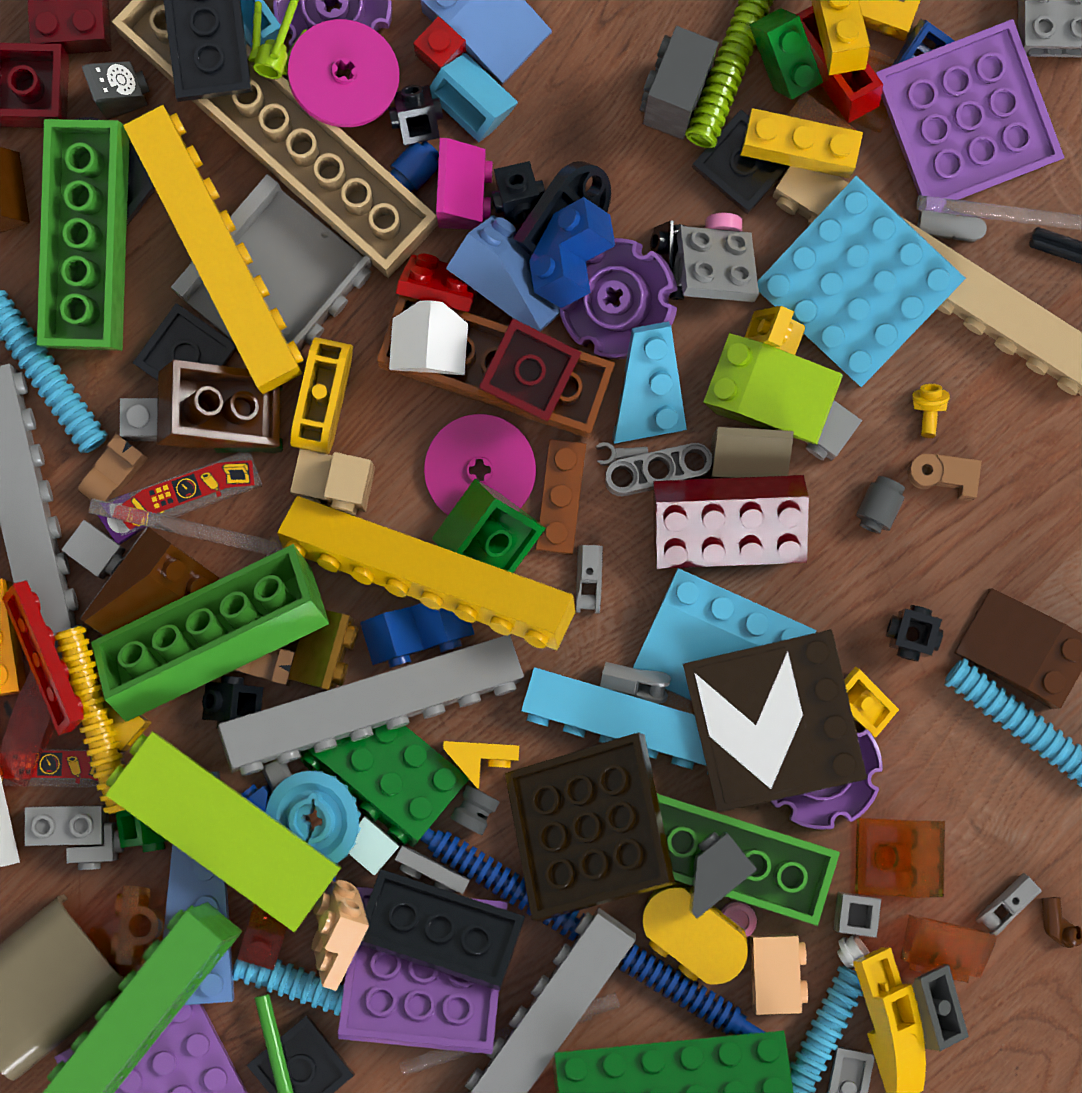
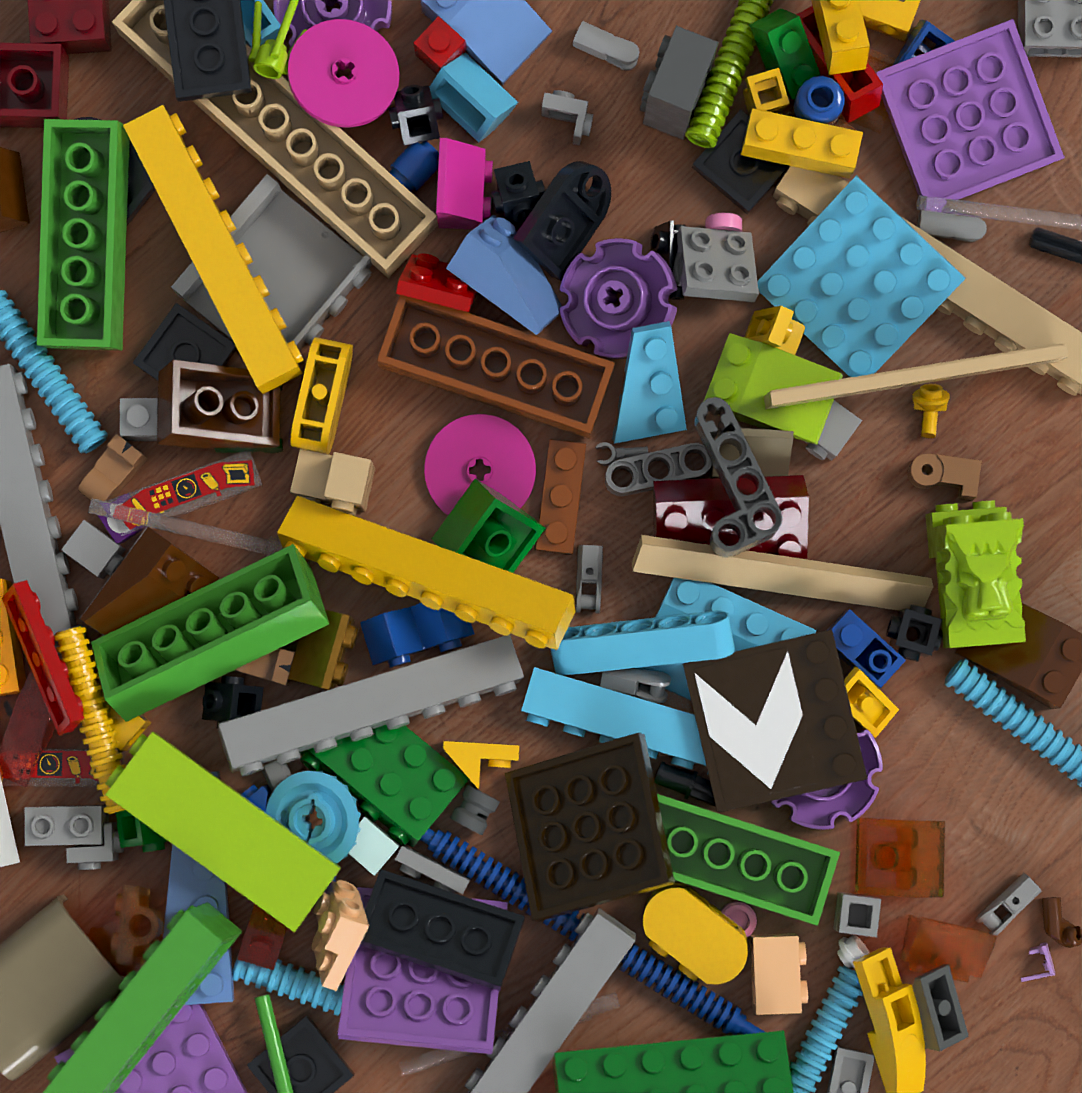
(116, 87): dark grey slope -> none
(429, 340): white slope -> none
(529, 370): dark red brick -> none
(564, 107): none -> light grey bracket
(567, 243): blue brick -> none
(606, 46): none -> light grey bar
(644, 643): none -> medium azure beam
(685, 783): none -> black axle
(717, 871): dark grey slope -> none
(729, 473): none -> dark grey beam
(766, 92): none -> yellow leg
(781, 574): none -> tan tile
(819, 100): none -> blue head
(865, 648): none -> blue slope
(881, 505): dark grey brick -> none
(915, 375): none -> tan tile
(977, 573): none -> lime brick
(1048, 965): none -> lavender piece

